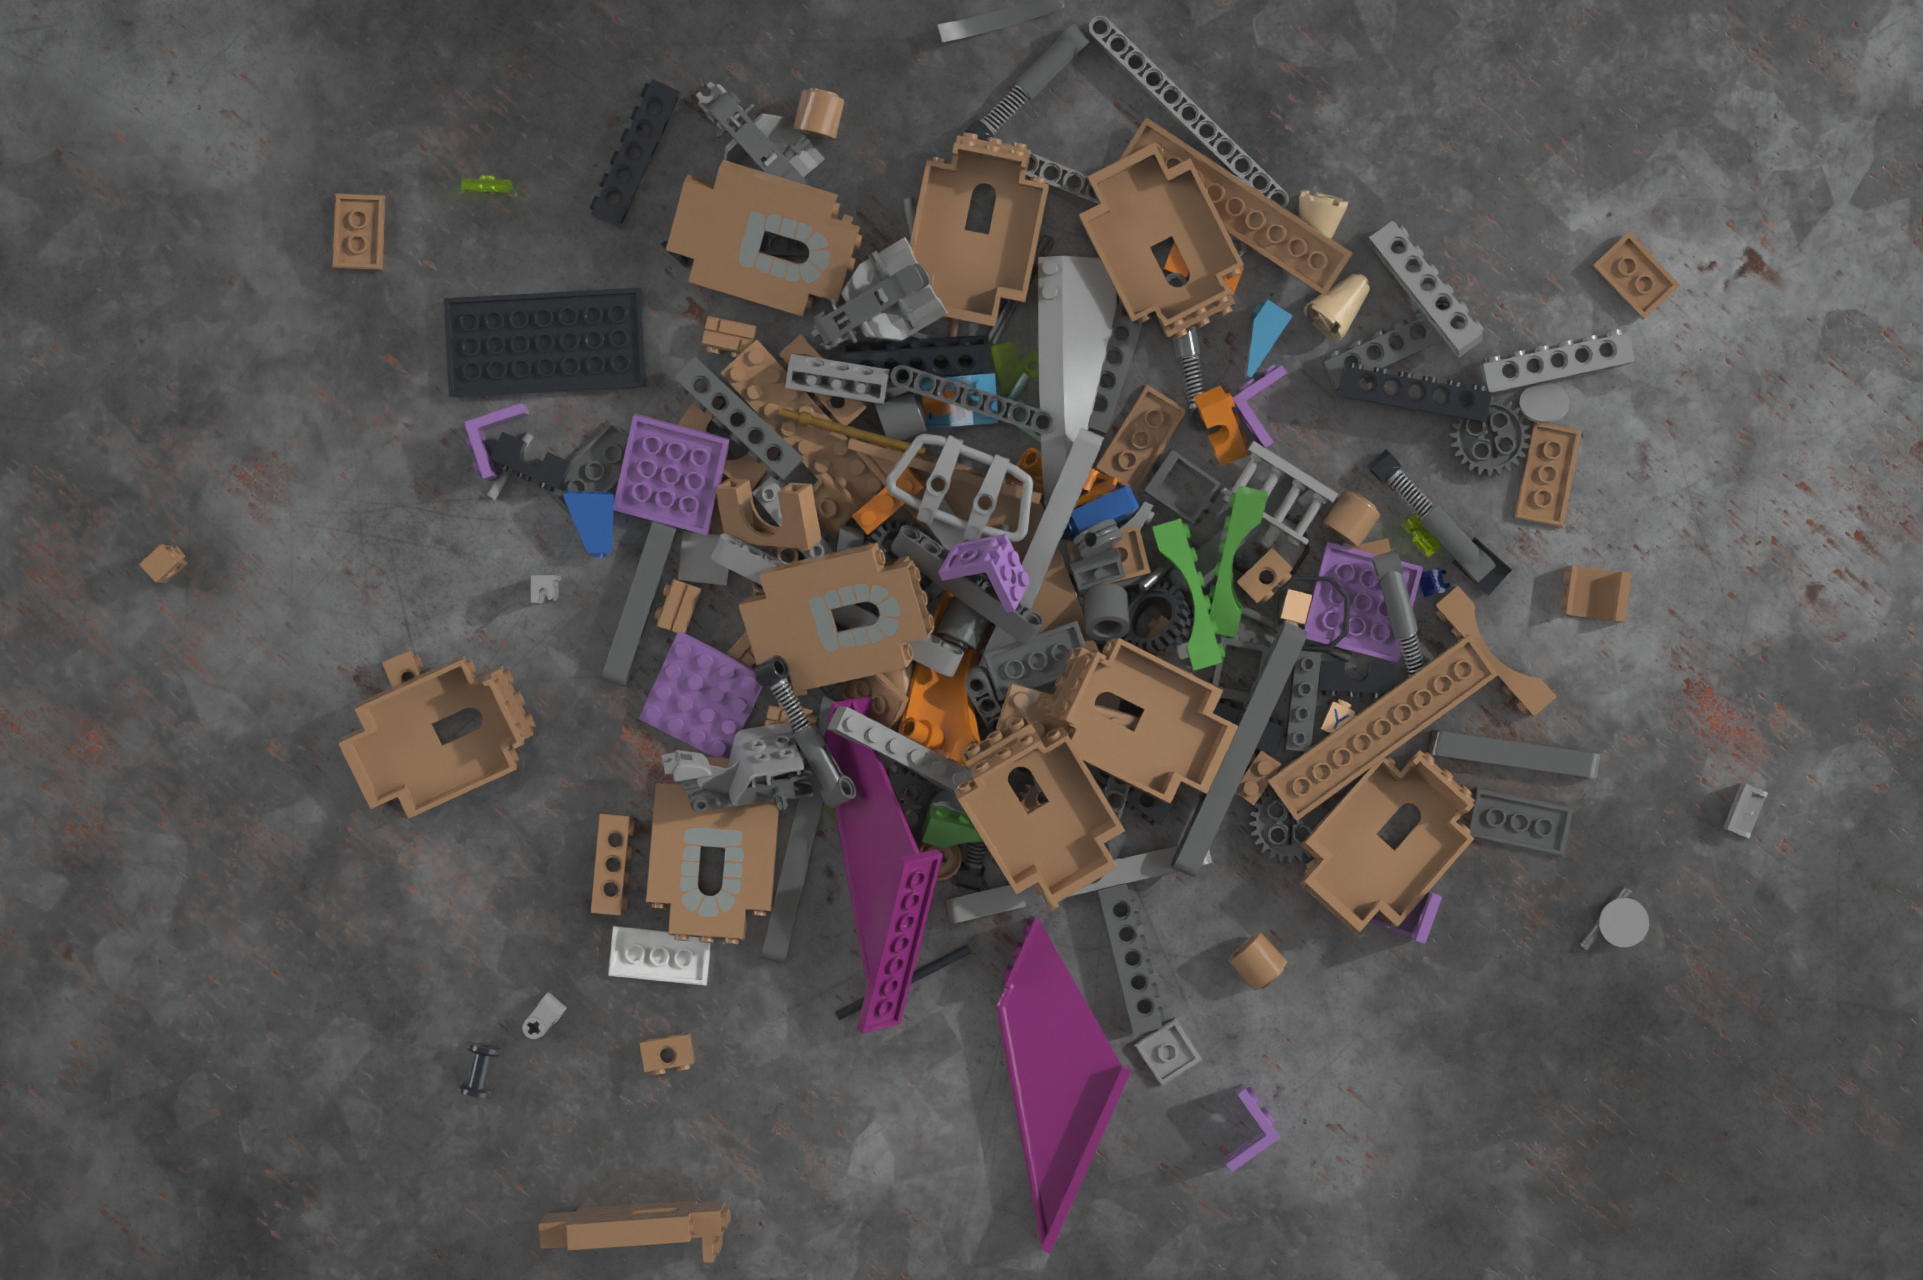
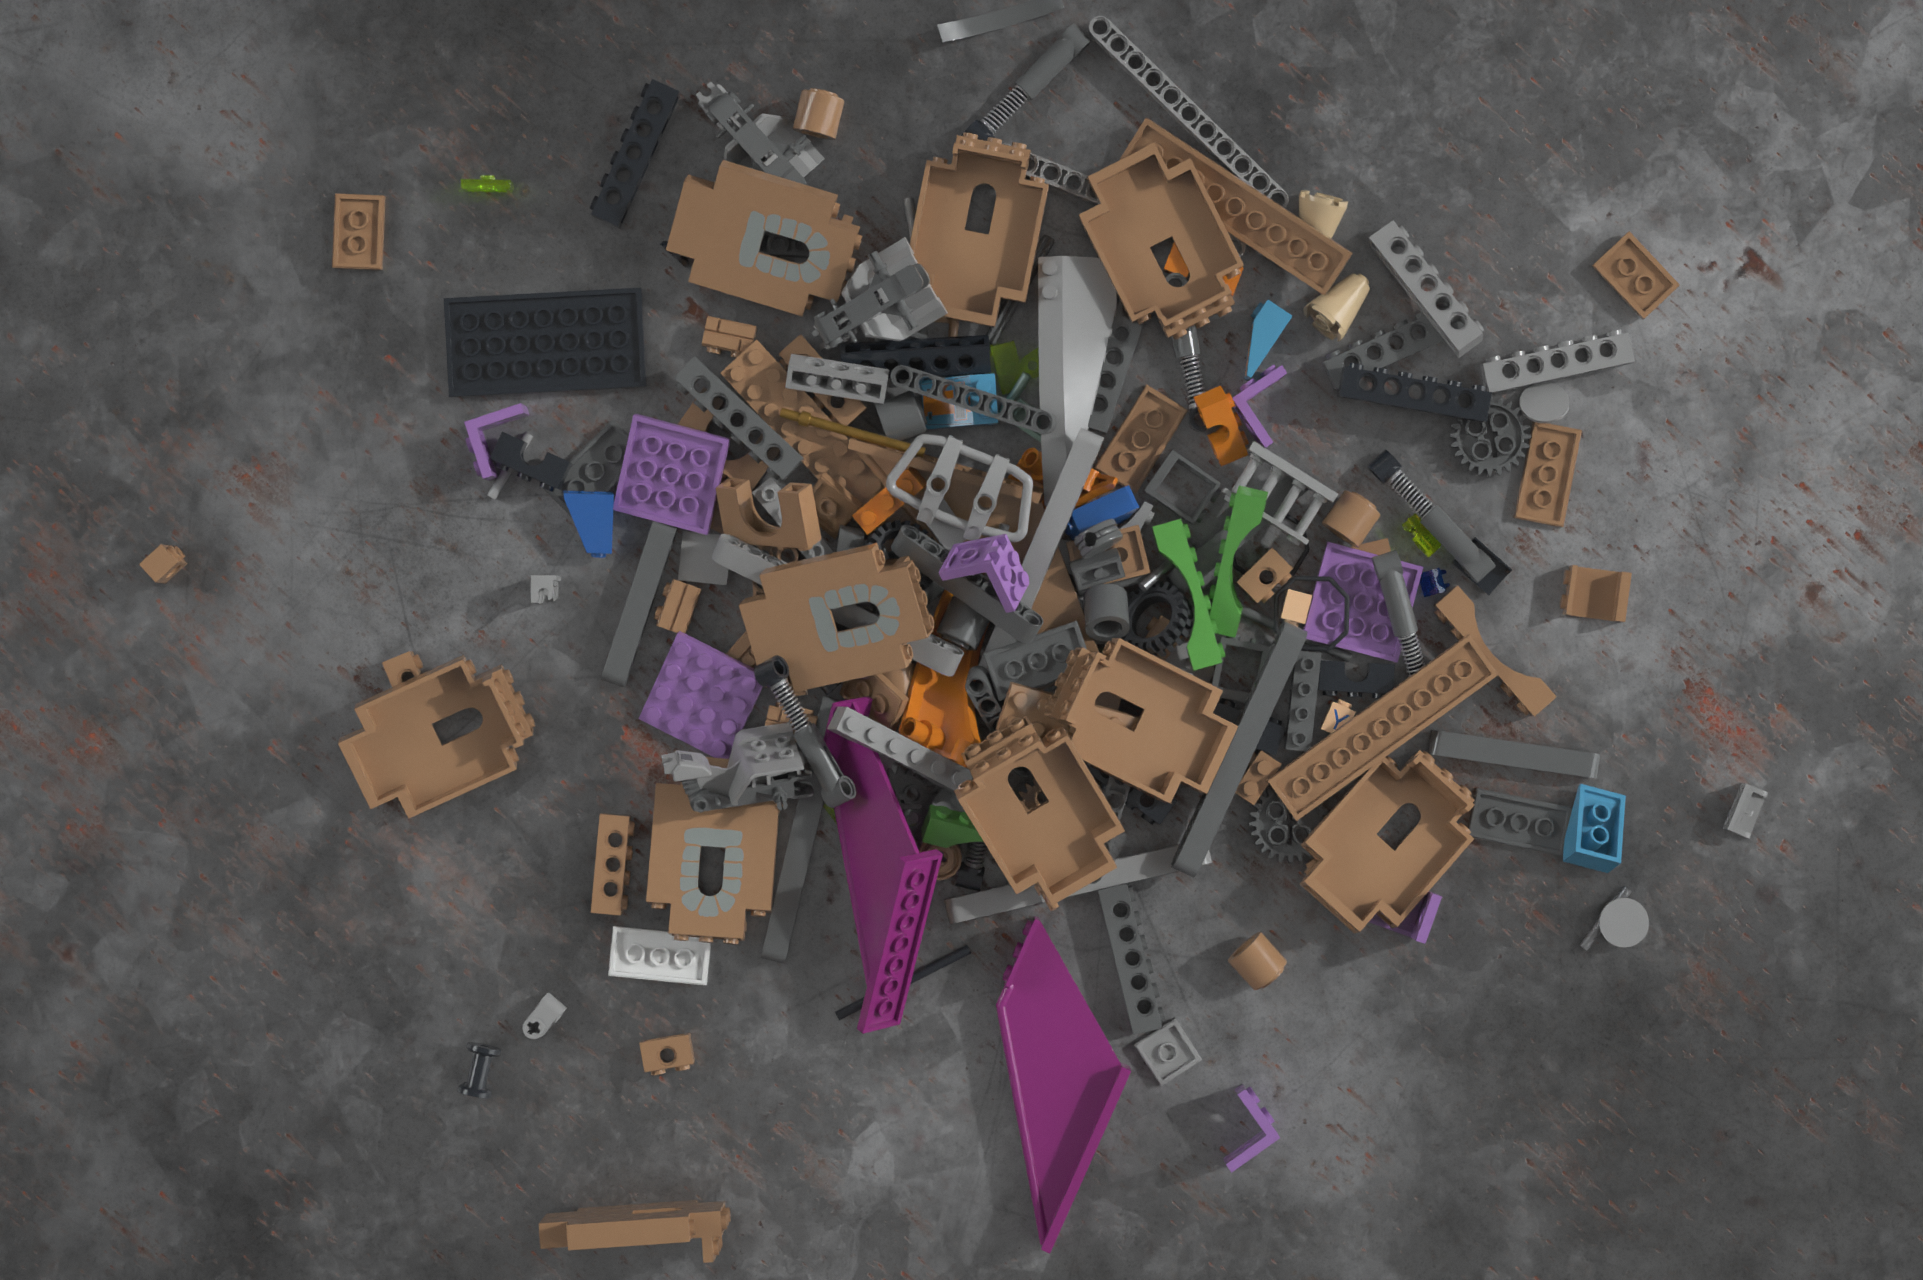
(1595, 829): none -> dark azure slope

